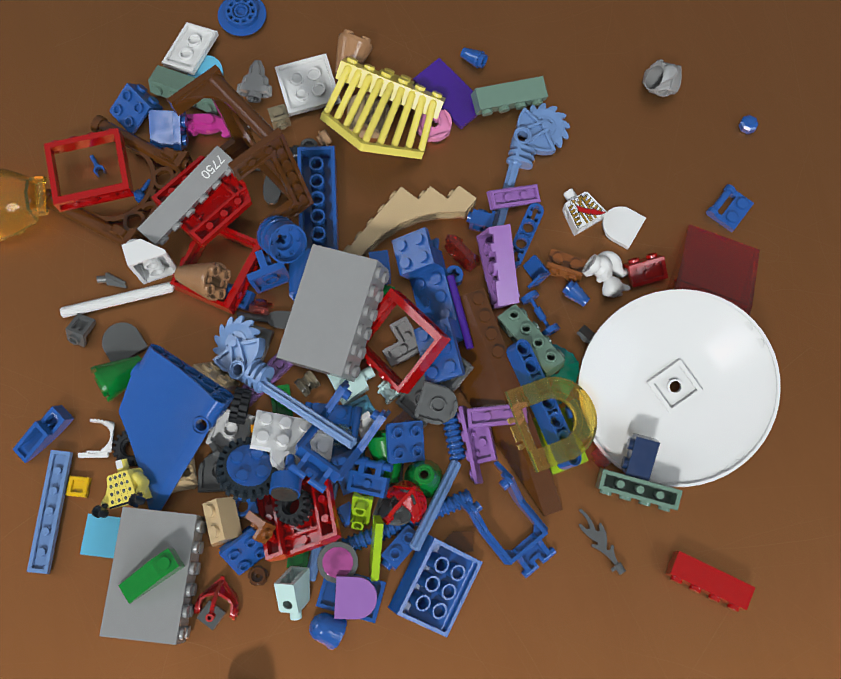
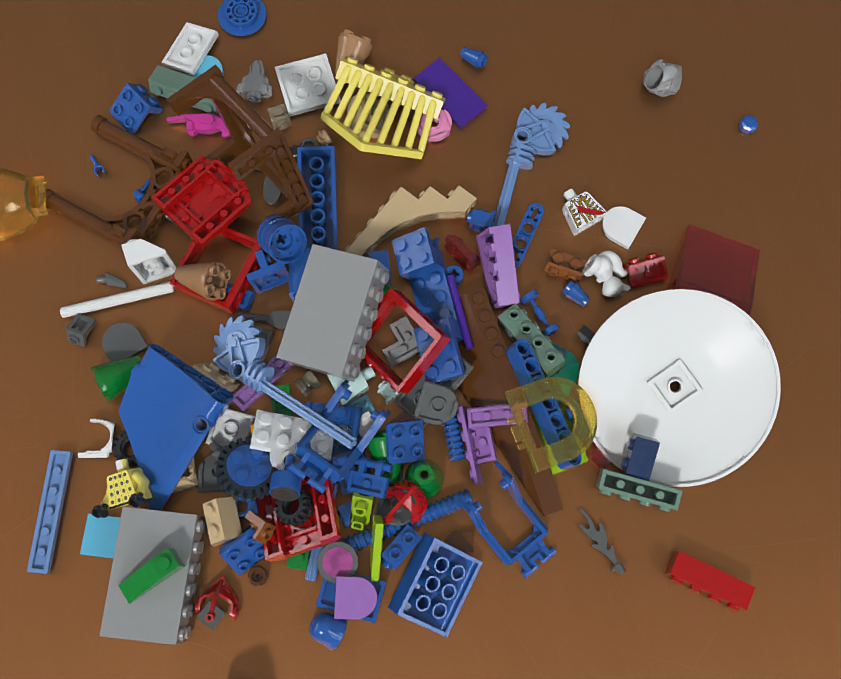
(43, 433): blue slope -> none
(78, 486): yellow tile -> none
(92, 196): red window -> none
(168, 129): bracket -> none
(186, 196): light grey brick -> none
(240, 405): black tyre -> none
(260, 306): clear red plate -> none
(293, 591): light aqua torso -> none
(435, 505): medium blue axle -> none
(509, 95): sand green brick -> none
(513, 197): medium lavender tile -> none
(536, 270): blue bracket -> none
(735, 211): blue plate -> none

